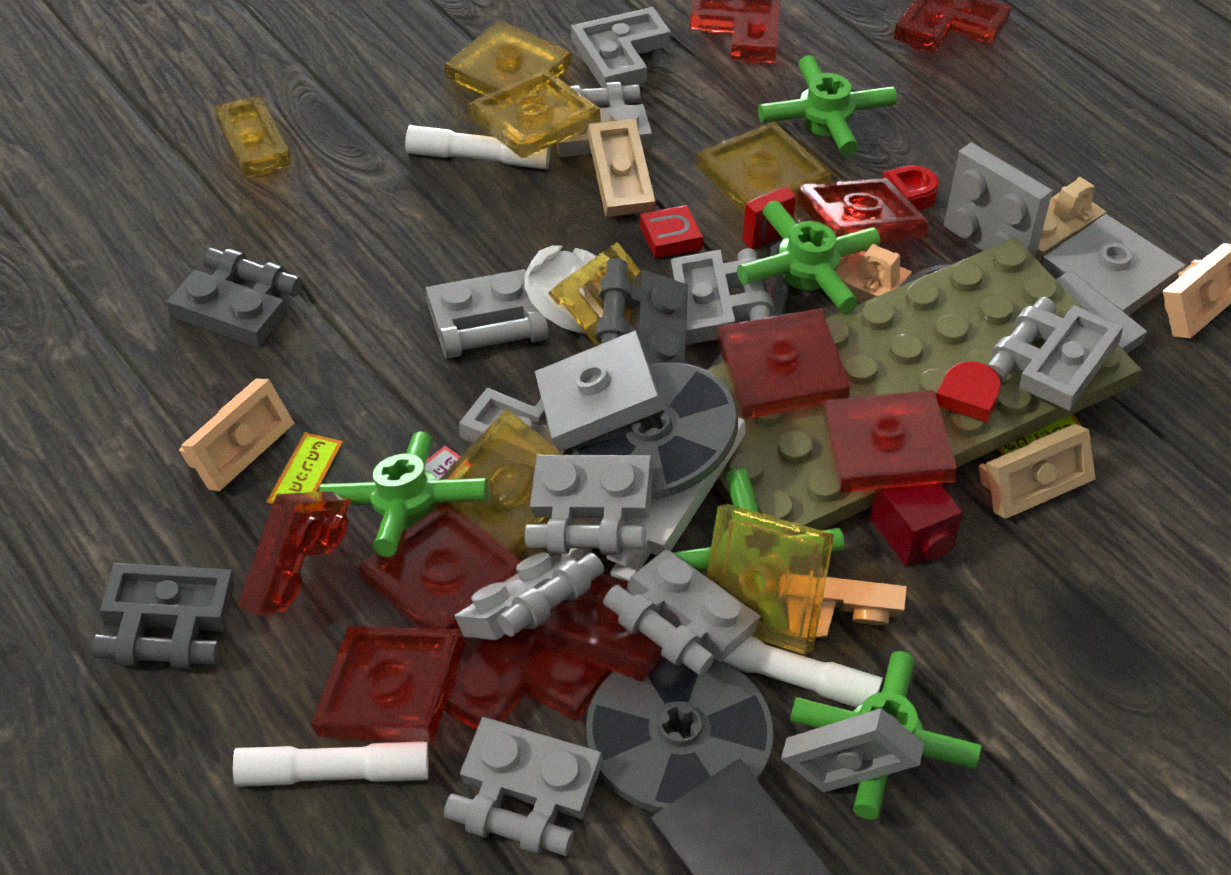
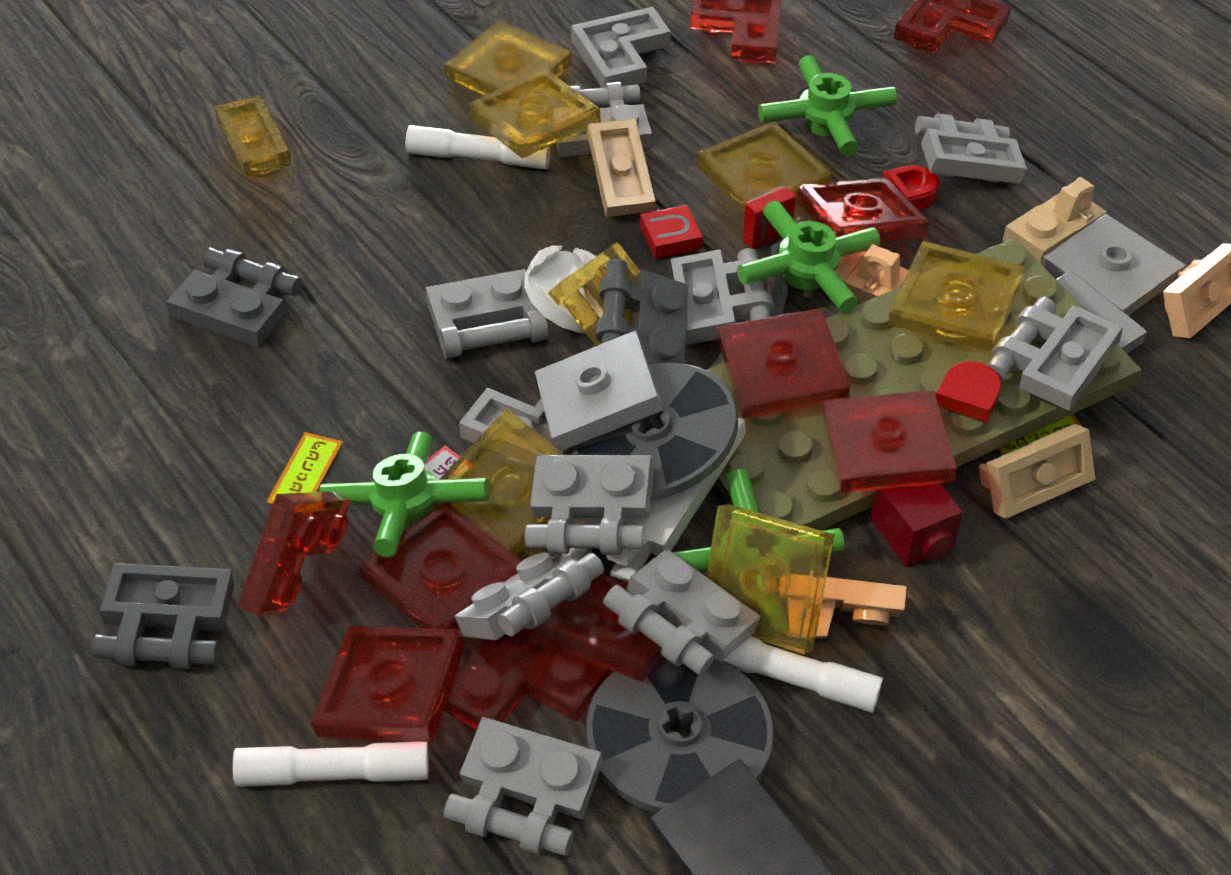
(237, 434): light nougat hinge -> none
(853, 750): light grey plate -> none
(895, 703): bright green bar -> none
(956, 296): none -> clear yellow plate
(970, 149): none -> light grey plate
(995, 202): light grey plate -> none

